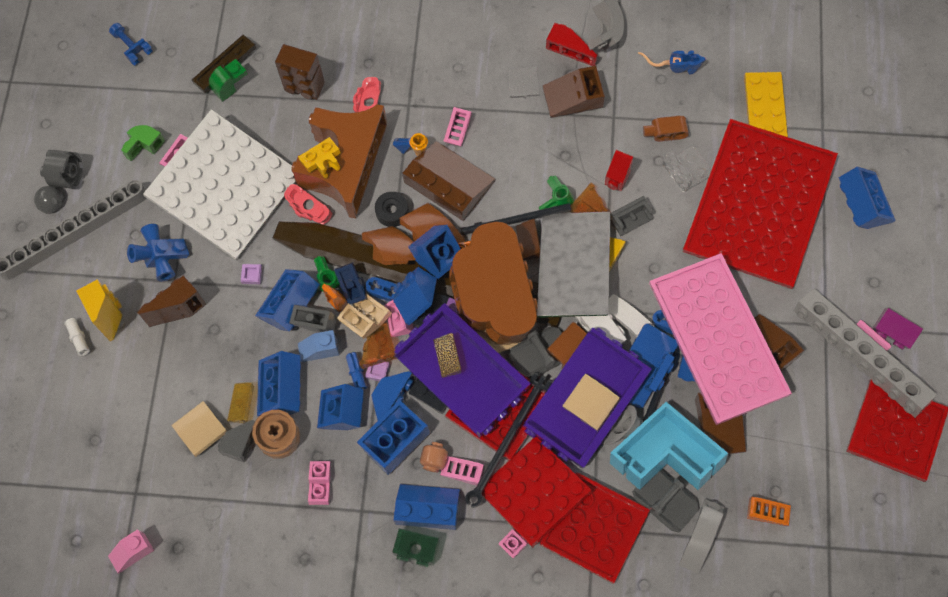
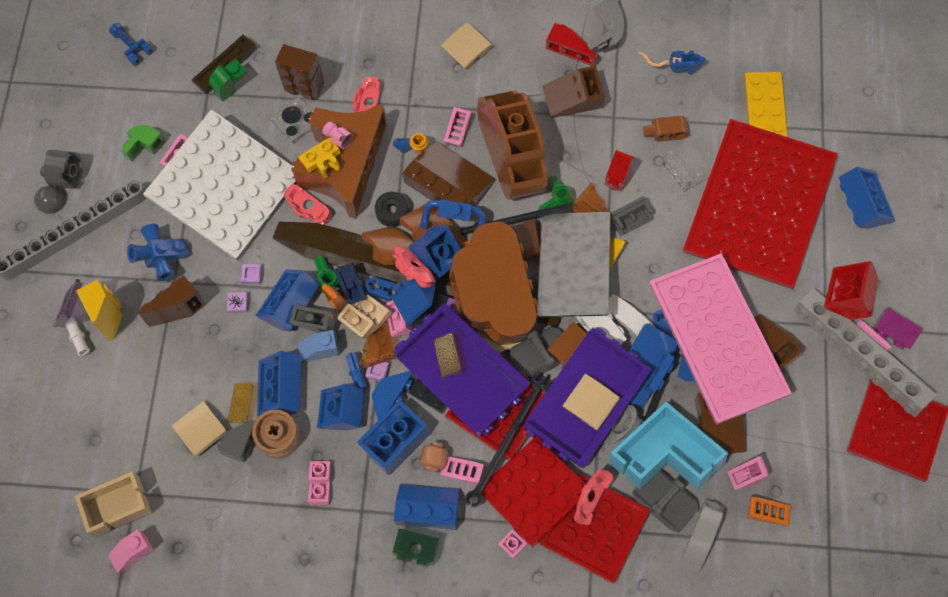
(68, 304): none -> clear purple piece
(113, 504): none -> tan piece
(237, 302): none -> lavender tile
(293, 120): none -> clear tile
(339, 136): none -> bright pink piece
(420, 274): none -> coral piece
(452, 210): none -> blue piece
(466, 45): none -> tan slope
(513, 143): none -> dark orange brick
(597, 483): none -> coral piece
(748, 473): none -> bright pink slope
(852, 290): none -> red slope

